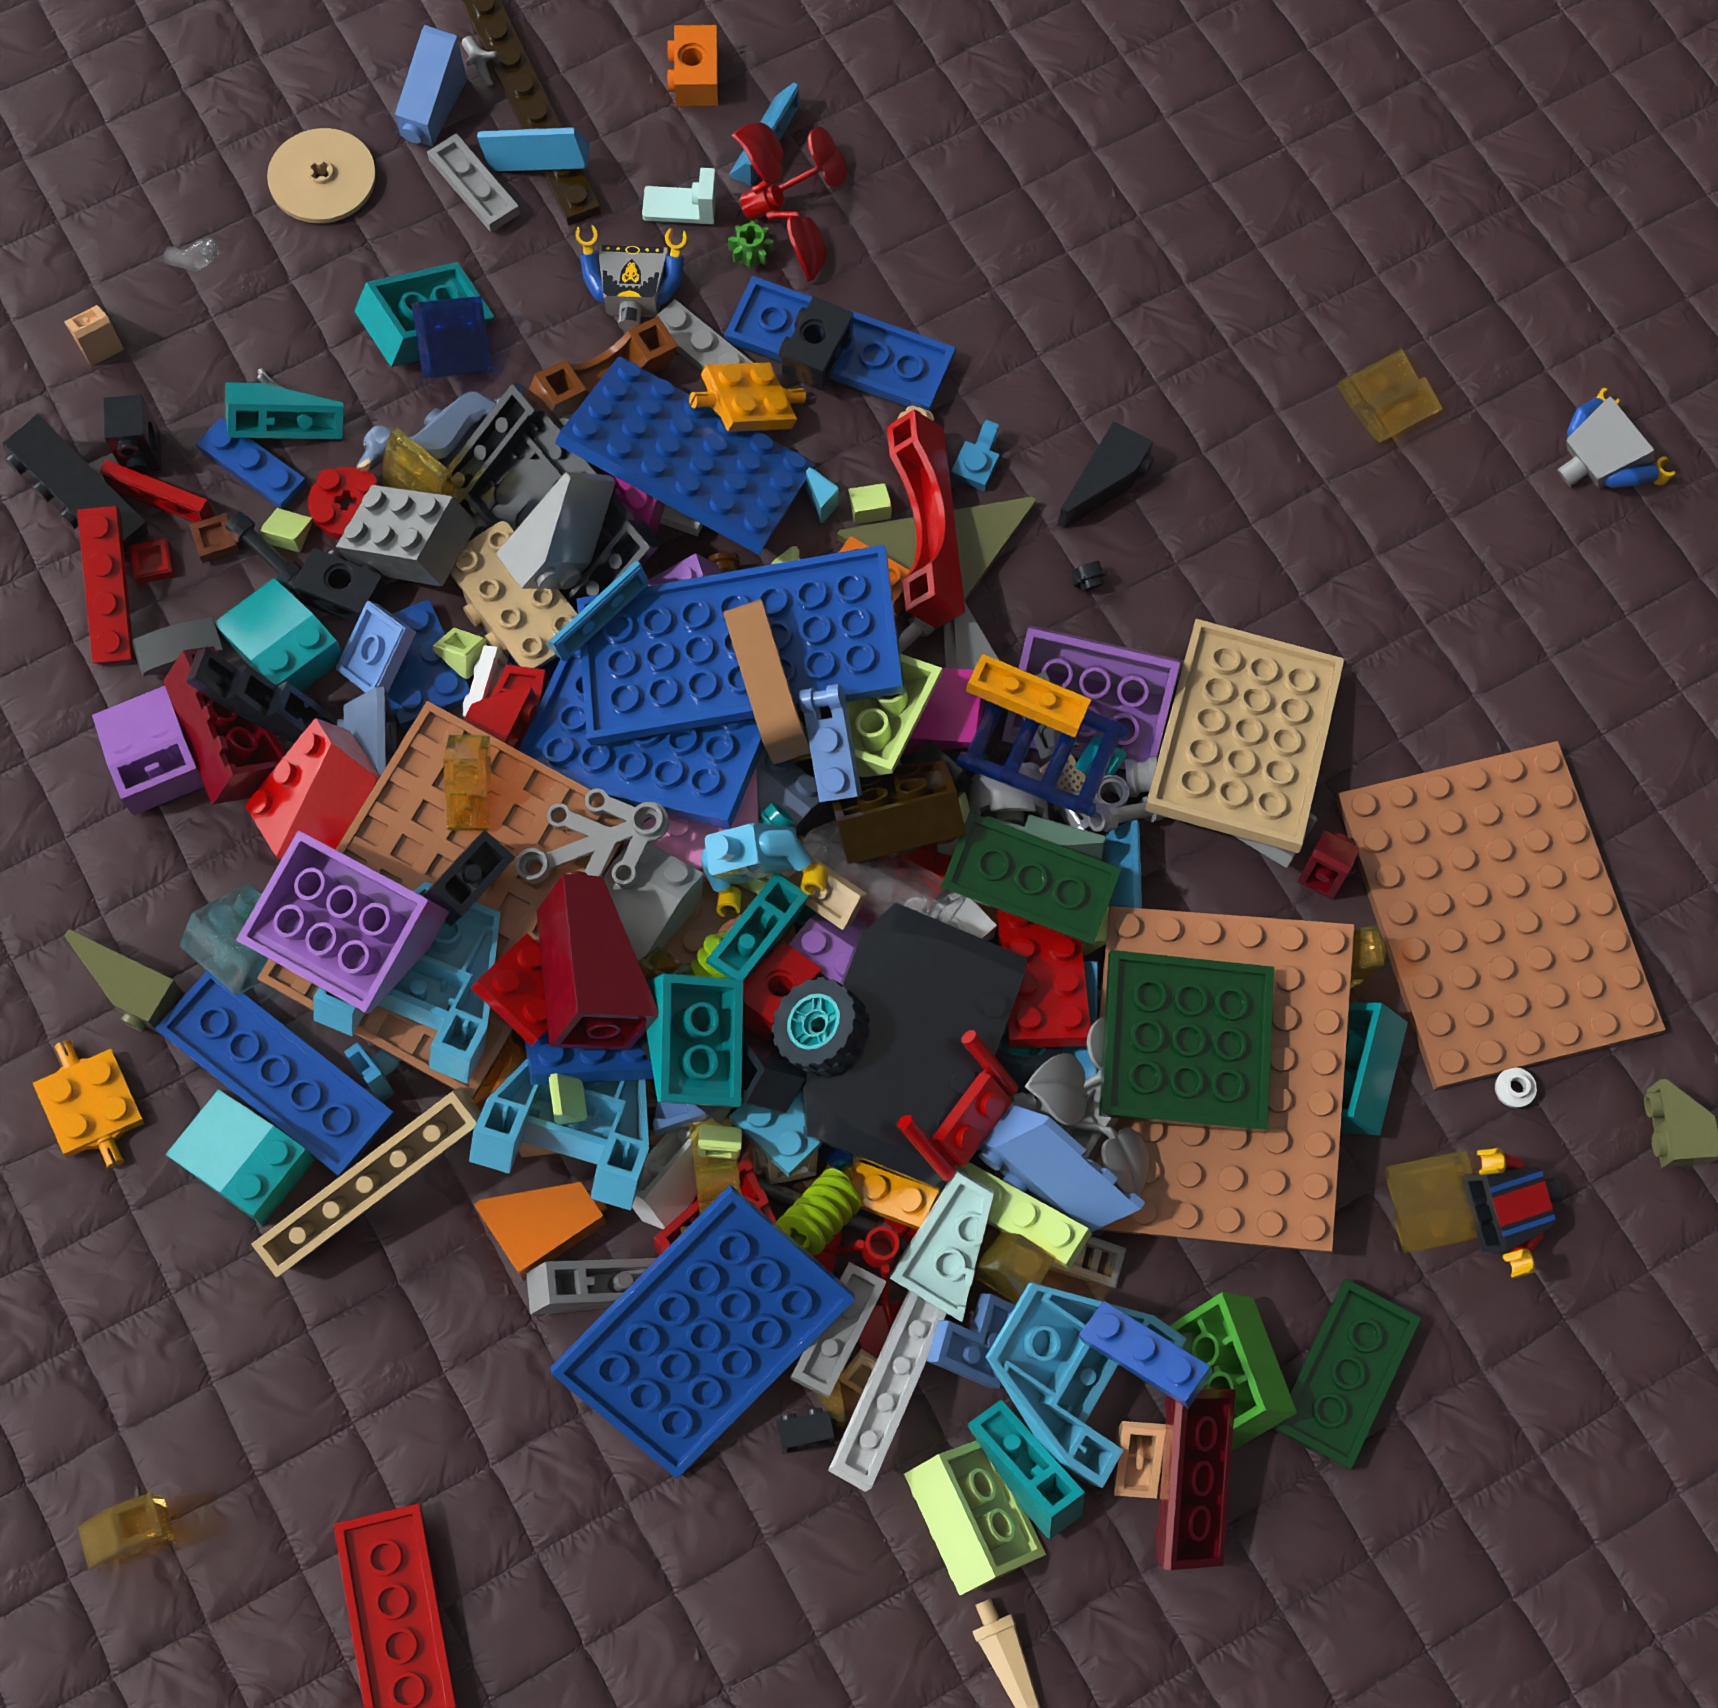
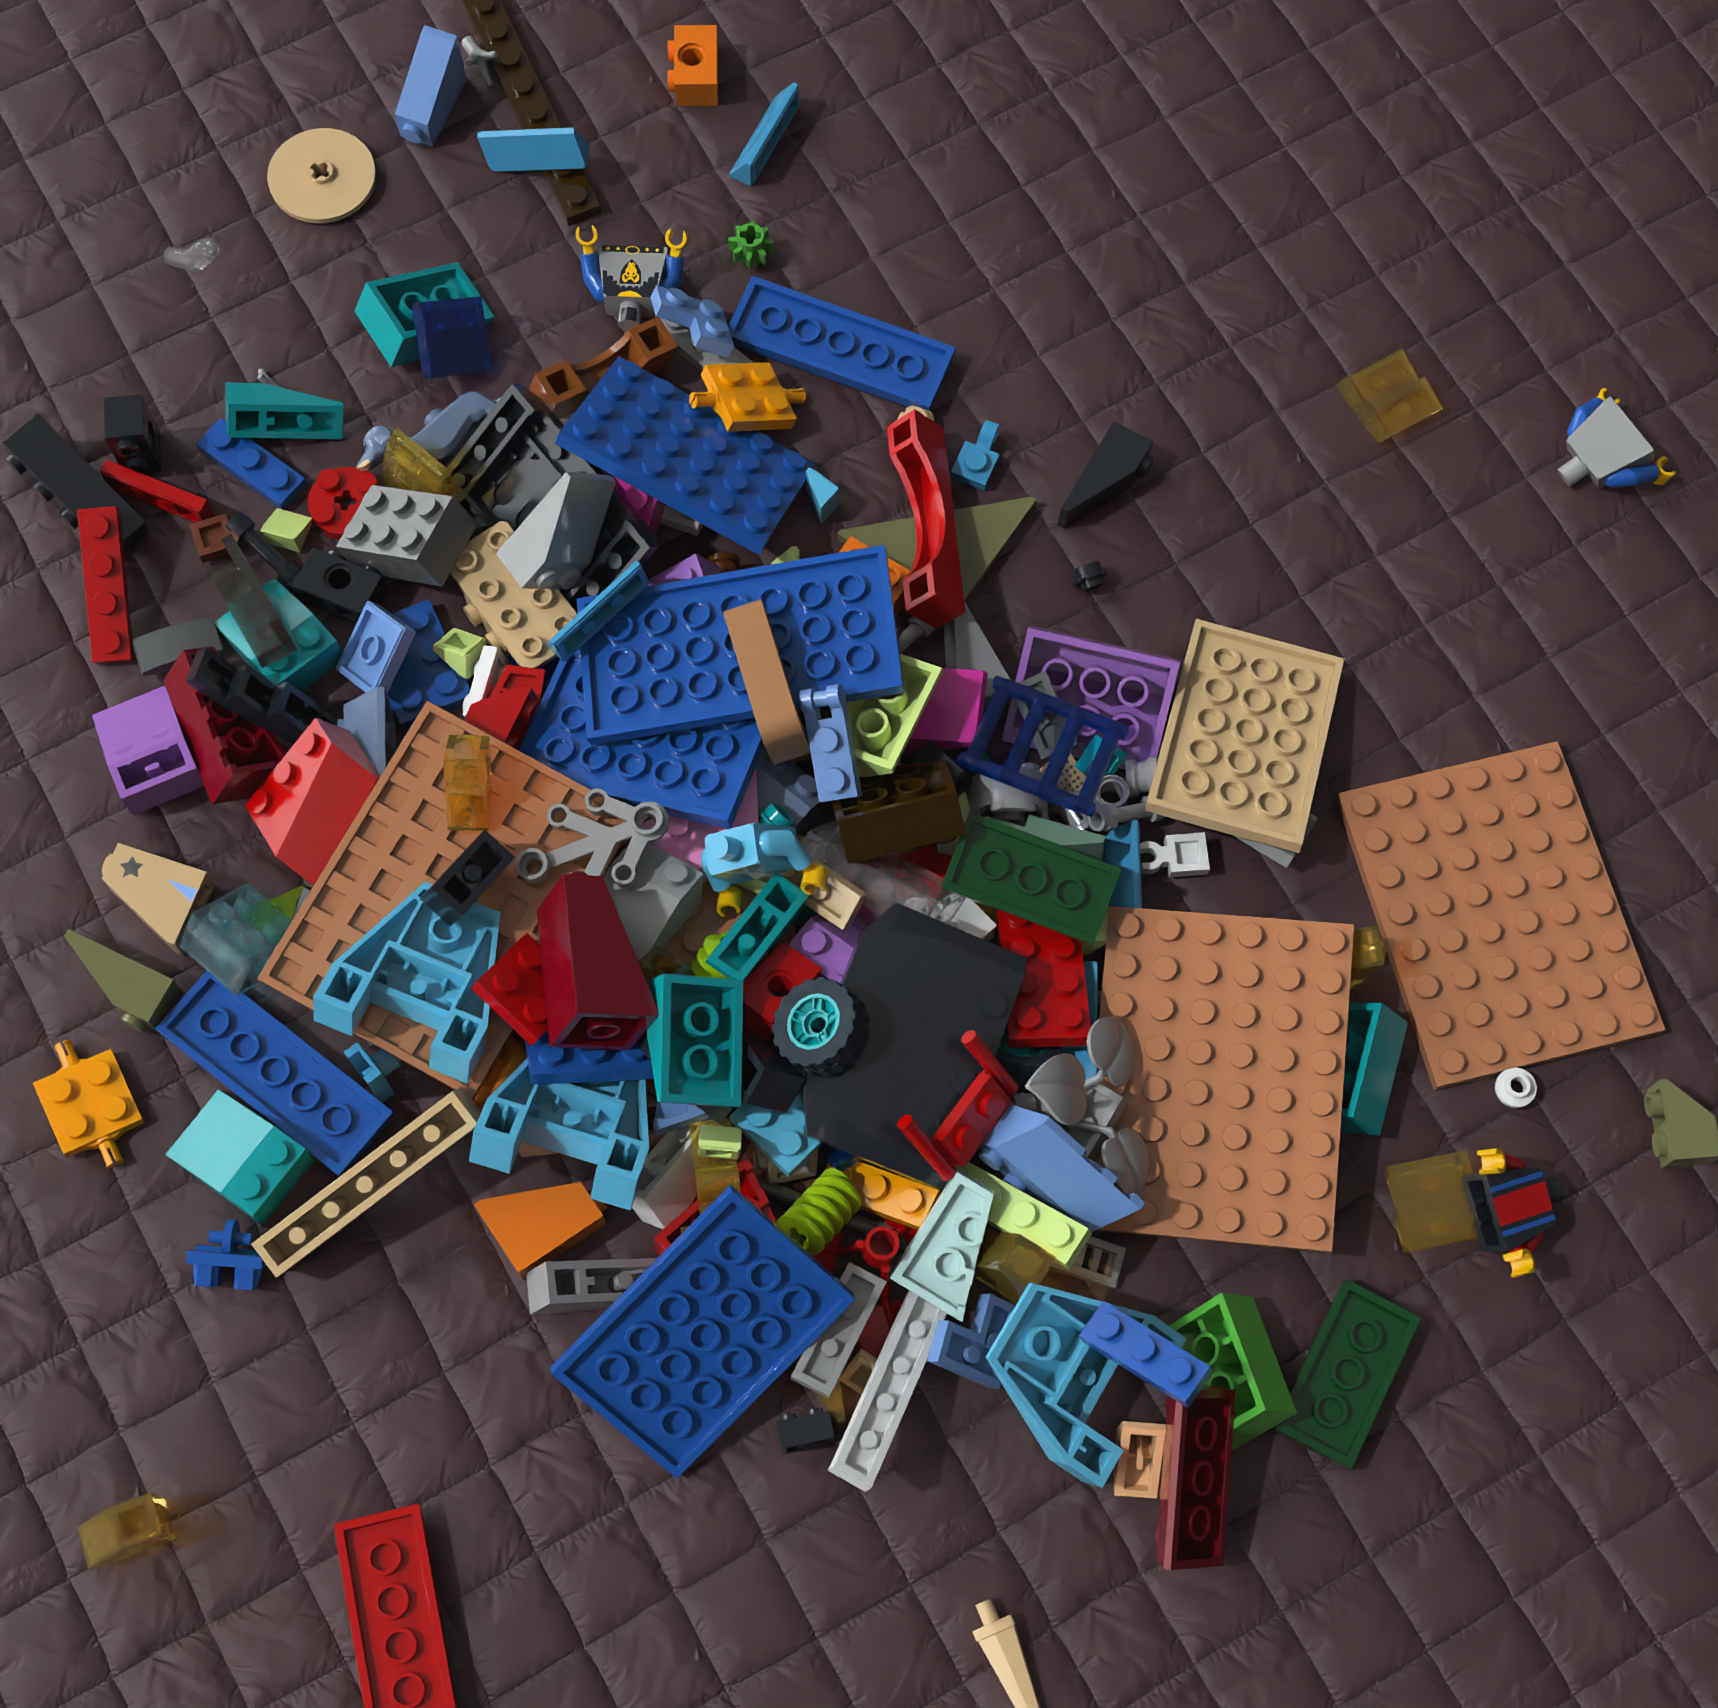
(94, 335): light nougat slope -> none
(151, 561): red tile -> none
(157, 890): none -> tan slope
(210, 1259): none -> blue hips
(251, 607): none -> clear smoke fence
(340, 923): medium lavender slope -> none
(473, 182): light grey plate -> none
(567, 1099): yellowish green slope -> none
(682, 204): light aqua bracket -> none
(702, 317): none -> medium blue plate
(765, 199): red plant -> none
(811, 361): black brick -> none
(870, 503): yellowish green slope -> none
(973, 1517): yellowish green slope -> none
(1028, 695): light orange plate -> none
(1028, 1470): teal slope -> none
(1181, 854): none -> white plate
(1187, 1041): dark green plate -> none
(1329, 864): dark red slope -> none

